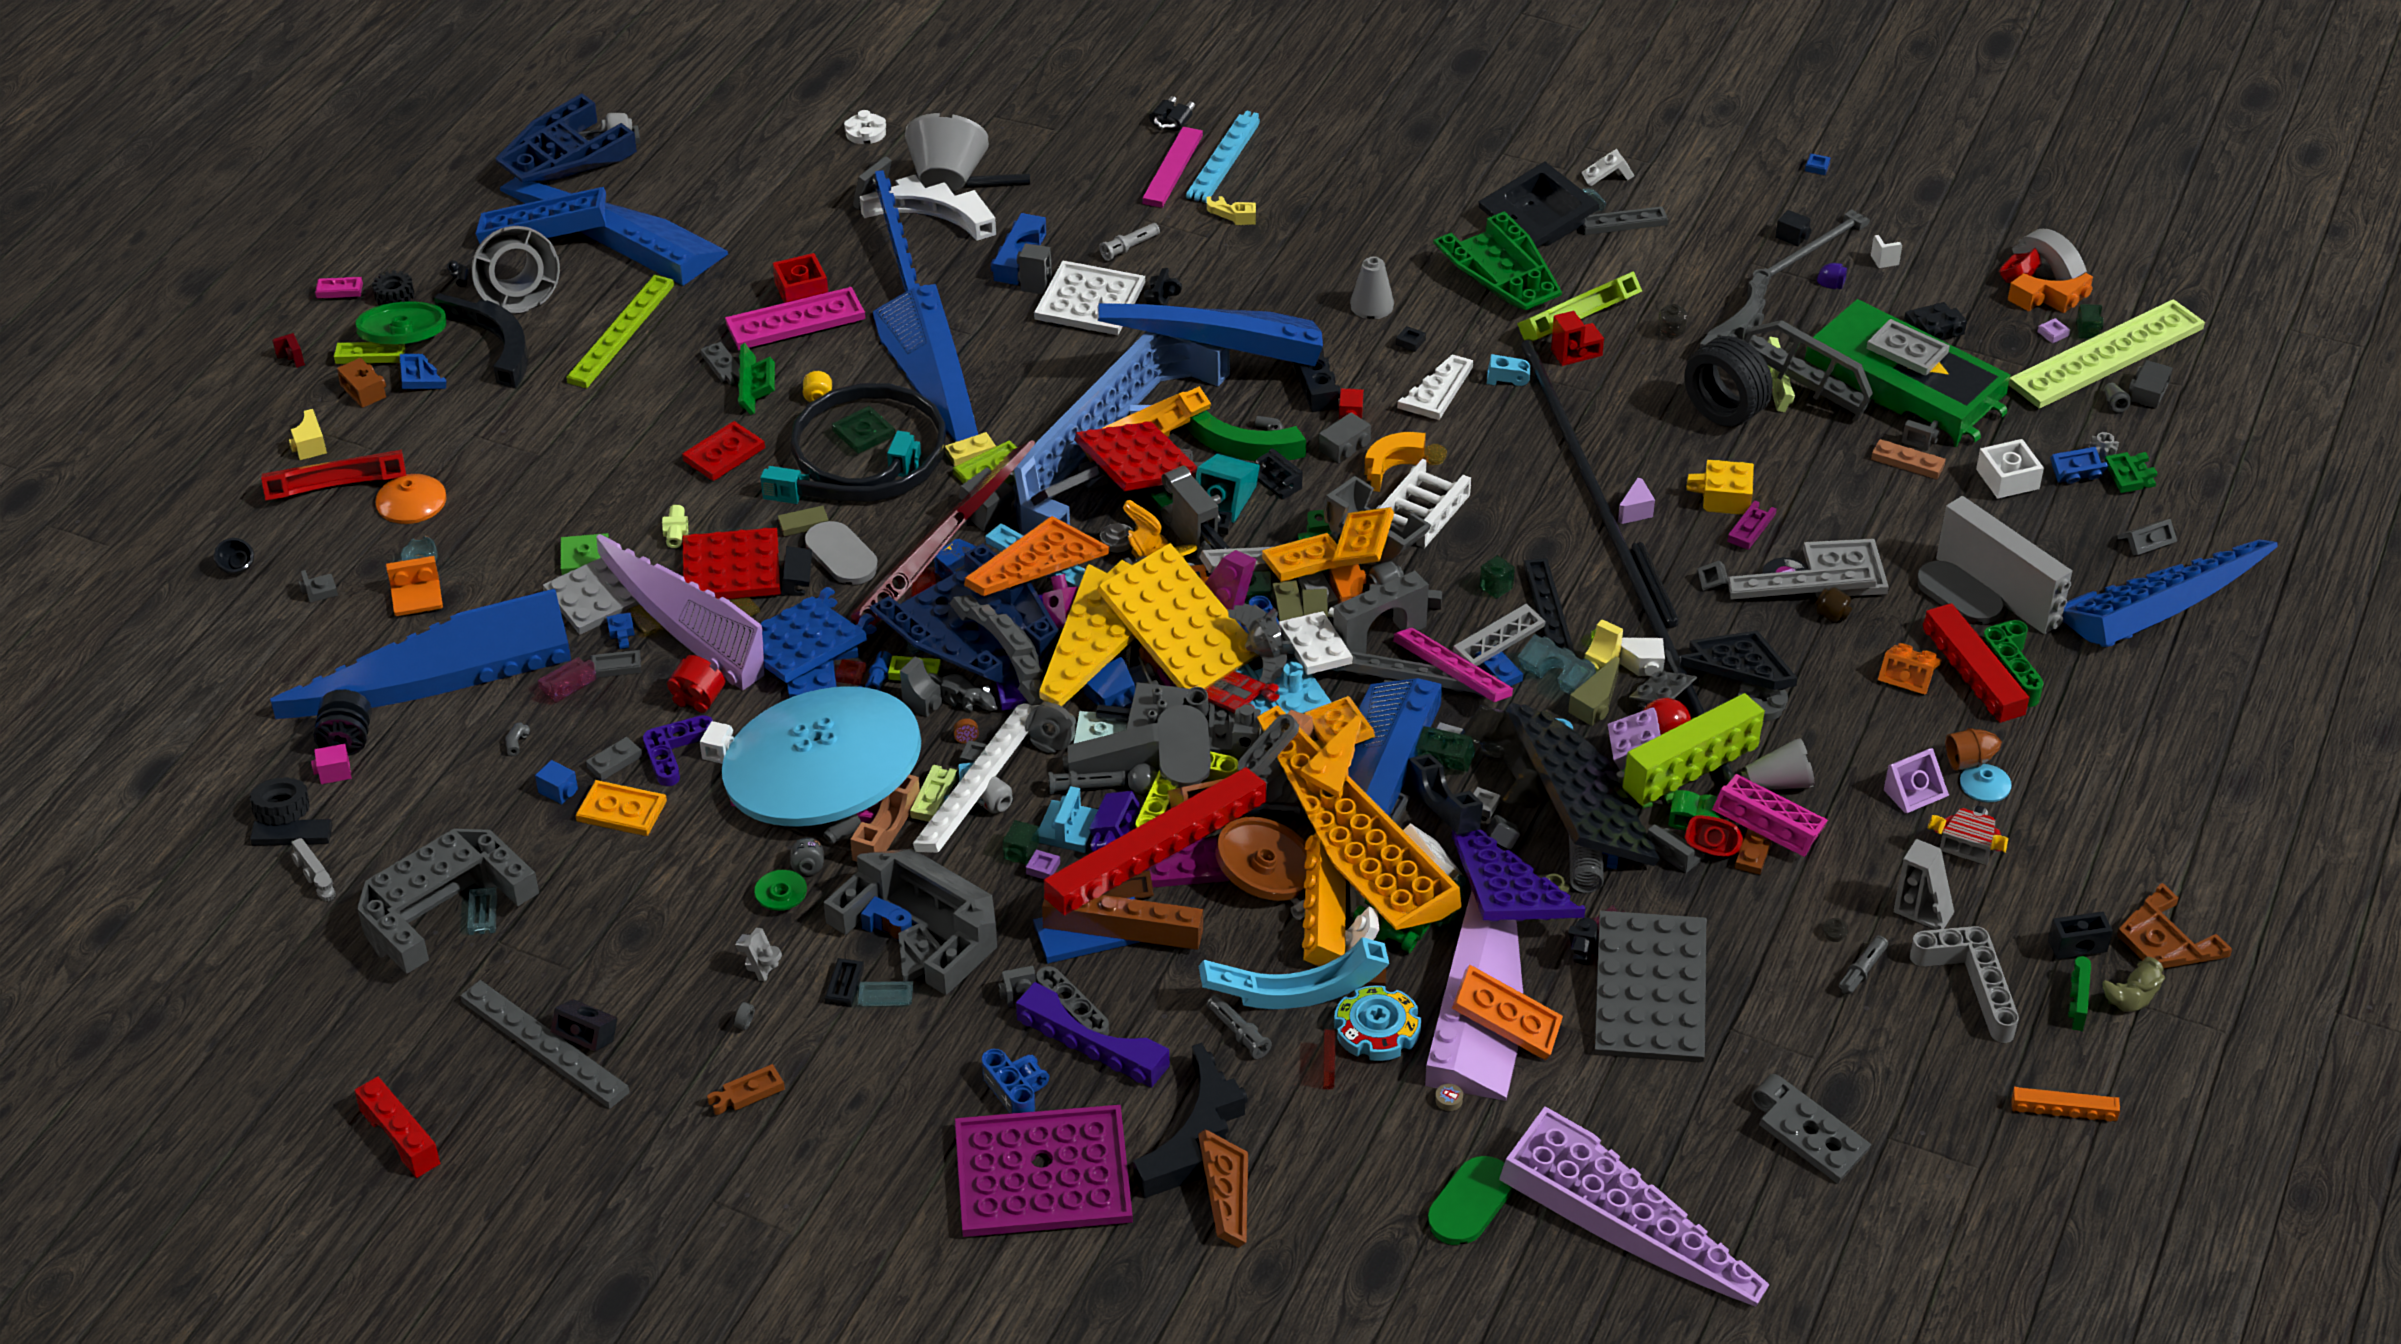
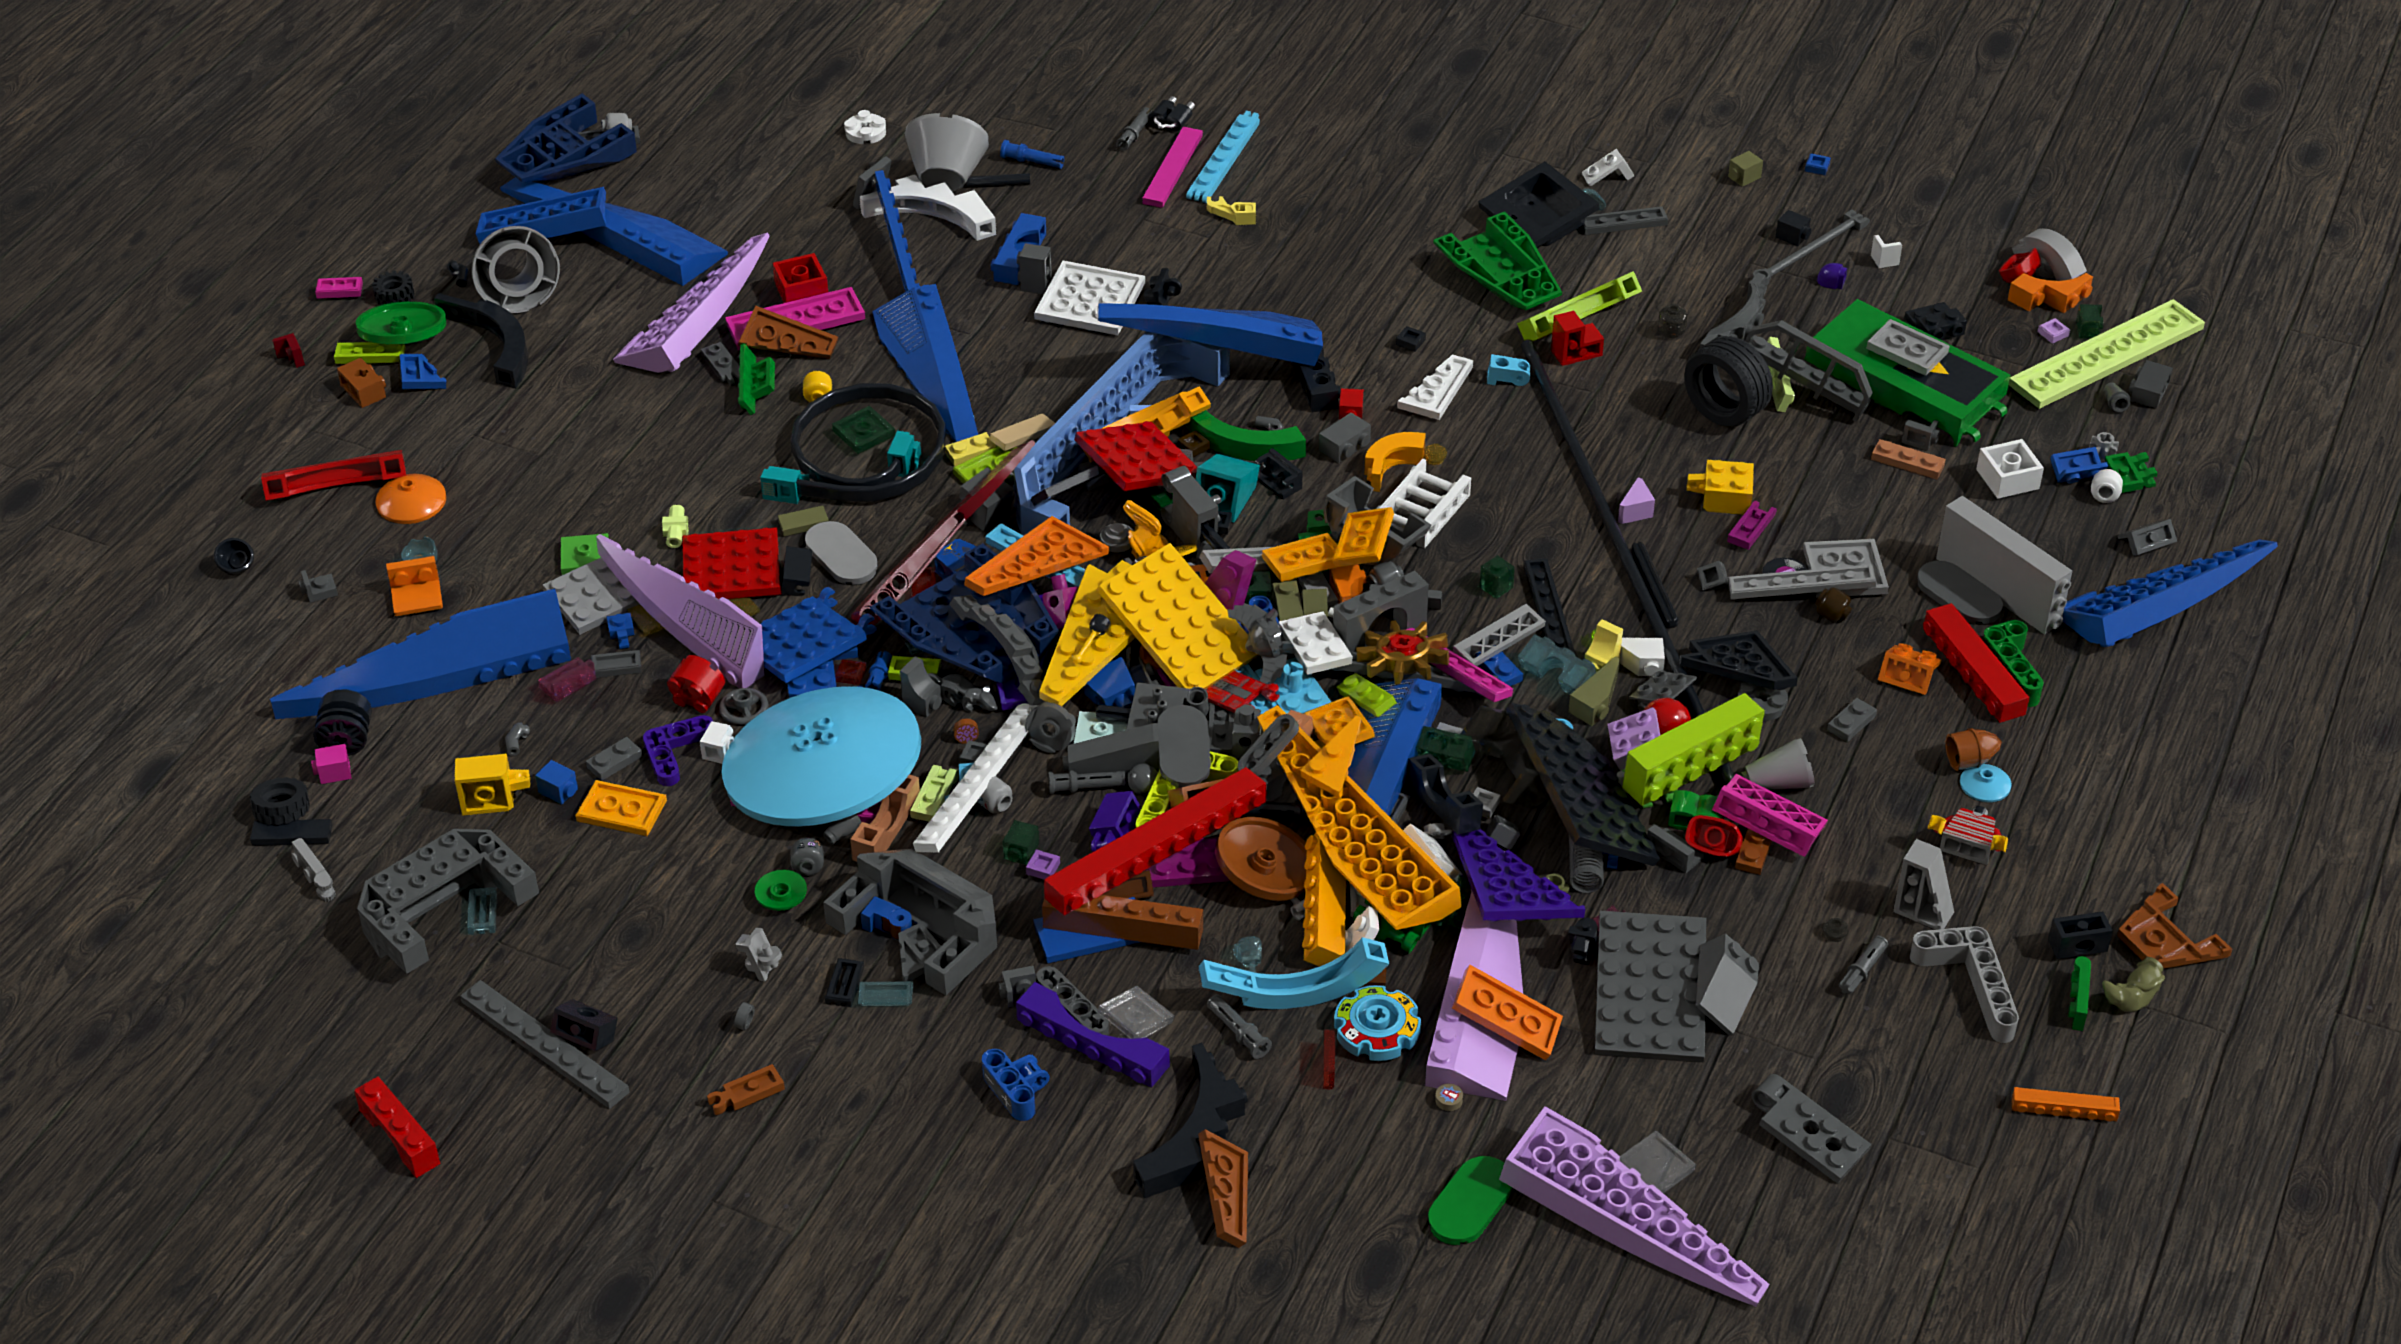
(307, 437): light yellow arch -> none
(487, 784): none -> yellow hinge
(620, 331): lime tile -> none
(694, 315): none -> lavender wedge
(723, 450): red plate -> none
(742, 700): none -> dark grey piece
(781, 334): none -> dark orange wing
(1011, 1195): magenta plate -> none
(1021, 432): none -> tan tile
(1023, 153): none -> blue pin
(1067, 823): medium azure bracket -> none
(1098, 626): none -> hinge
(1123, 243): light grey pin -> none
(1132, 131): none -> dark grey pin
(1136, 1013): none -> clear tile
(1195, 442): none -> dark brown plate
(1249, 952): none -> clear light blue piece
(1366, 694): none -> lime plate
(1372, 290): light grey cone -> none
(1403, 652): none -> pearl gold gear
(1436, 830): none -> light grey plate
(1658, 1162): none -> clear tile
(1725, 981): none -> slope
(1745, 168): none -> olive brick
(1852, 719): none -> dark grey plate
(1915, 781): lavender slope -> none
(2106, 486): none -> white head

